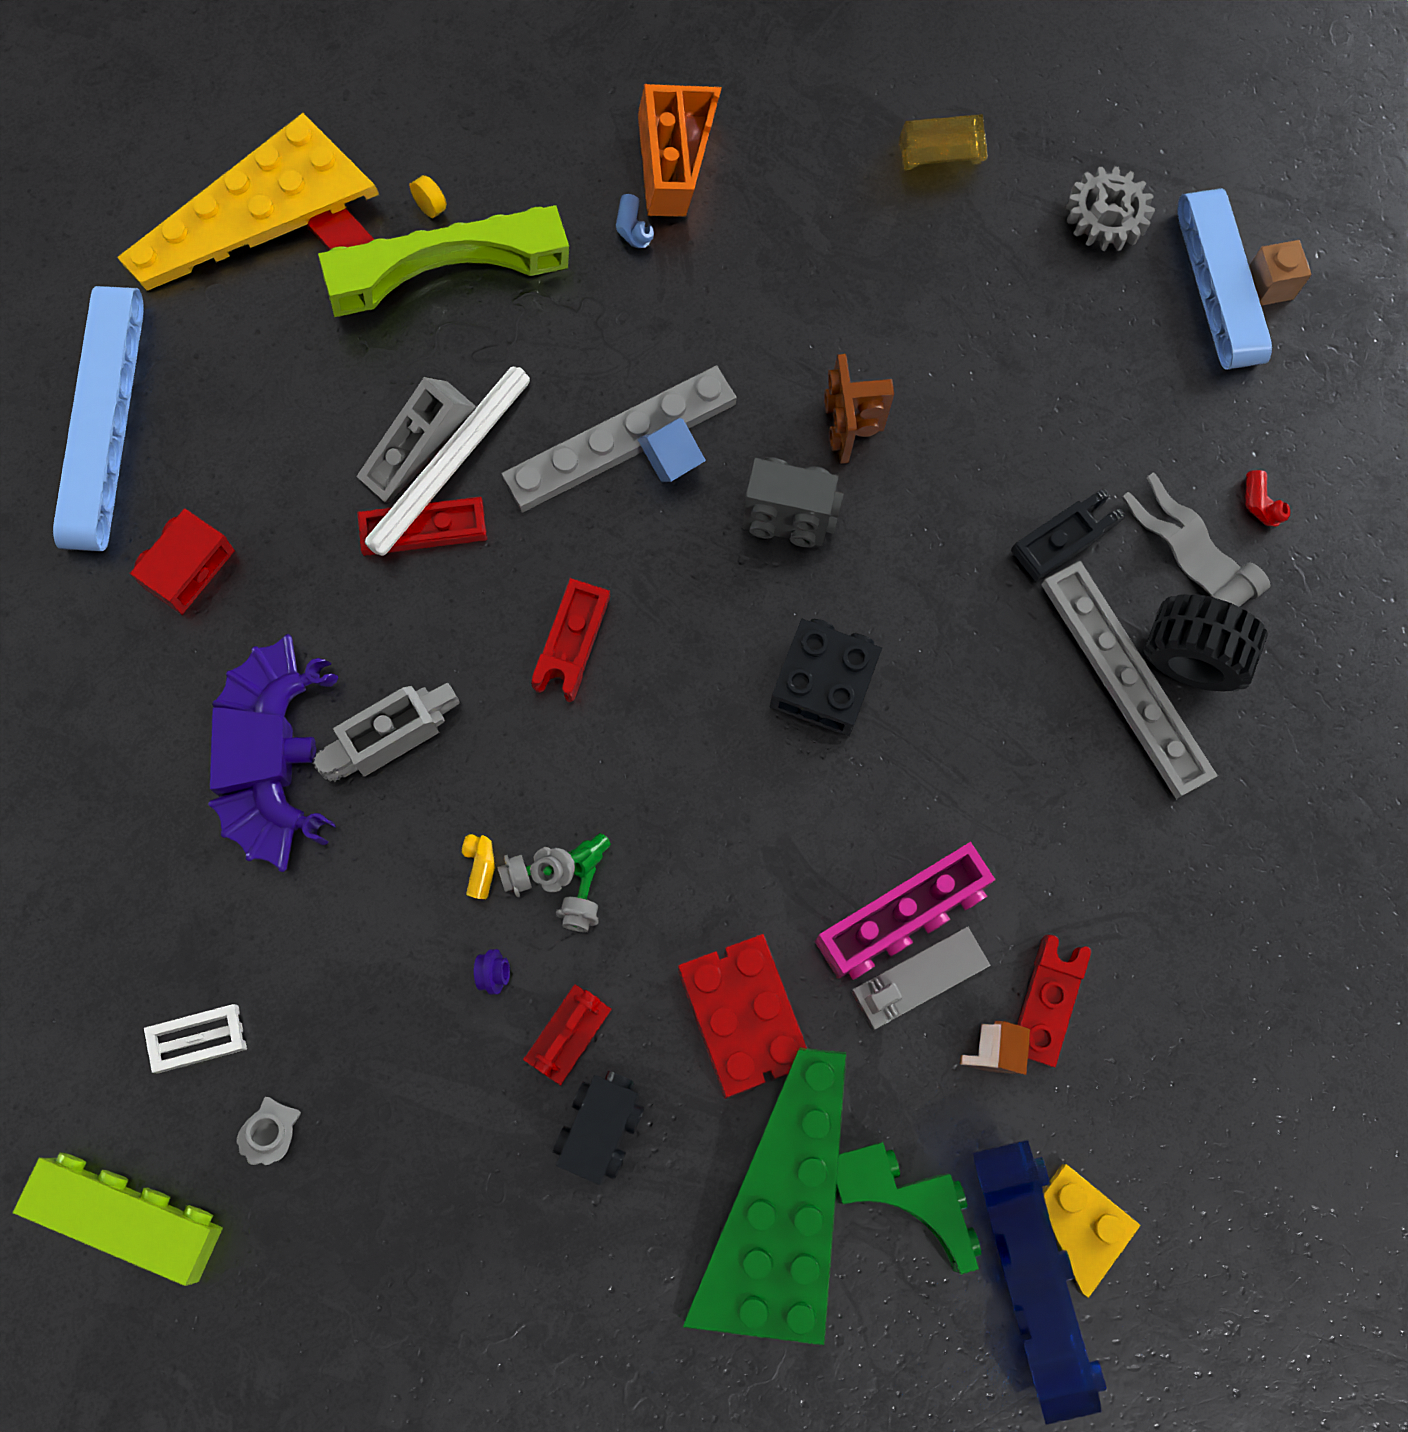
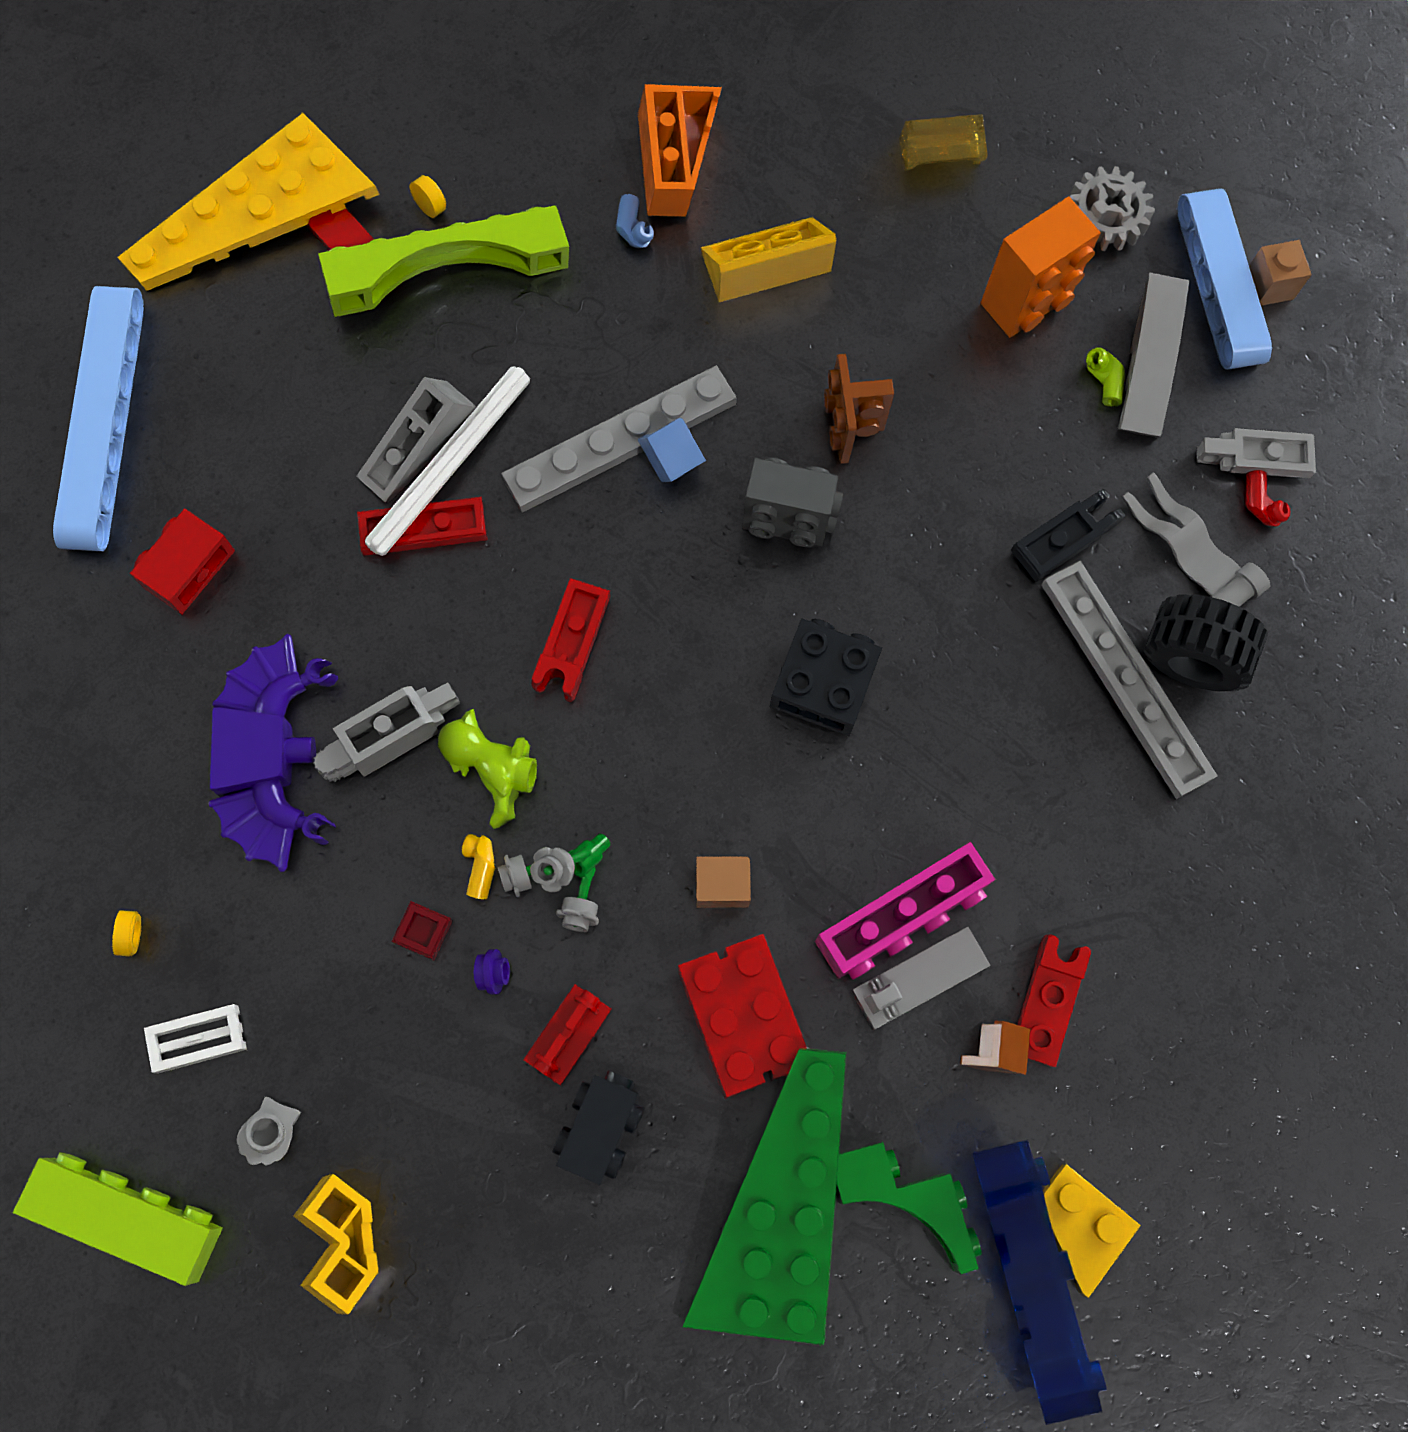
(126, 933): none -> yellow tile
(349, 1262): none -> yellow brick
(422, 930): none -> dark red tile
(500, 767): none -> lime animal
(723, 882): none -> medium nougat panel
(769, 258): none -> yellow slope
(1040, 267): none -> orange brick
(1109, 373): none -> lime arm
(1154, 355): none -> light grey slope
(1270, 451): none -> light grey hinge

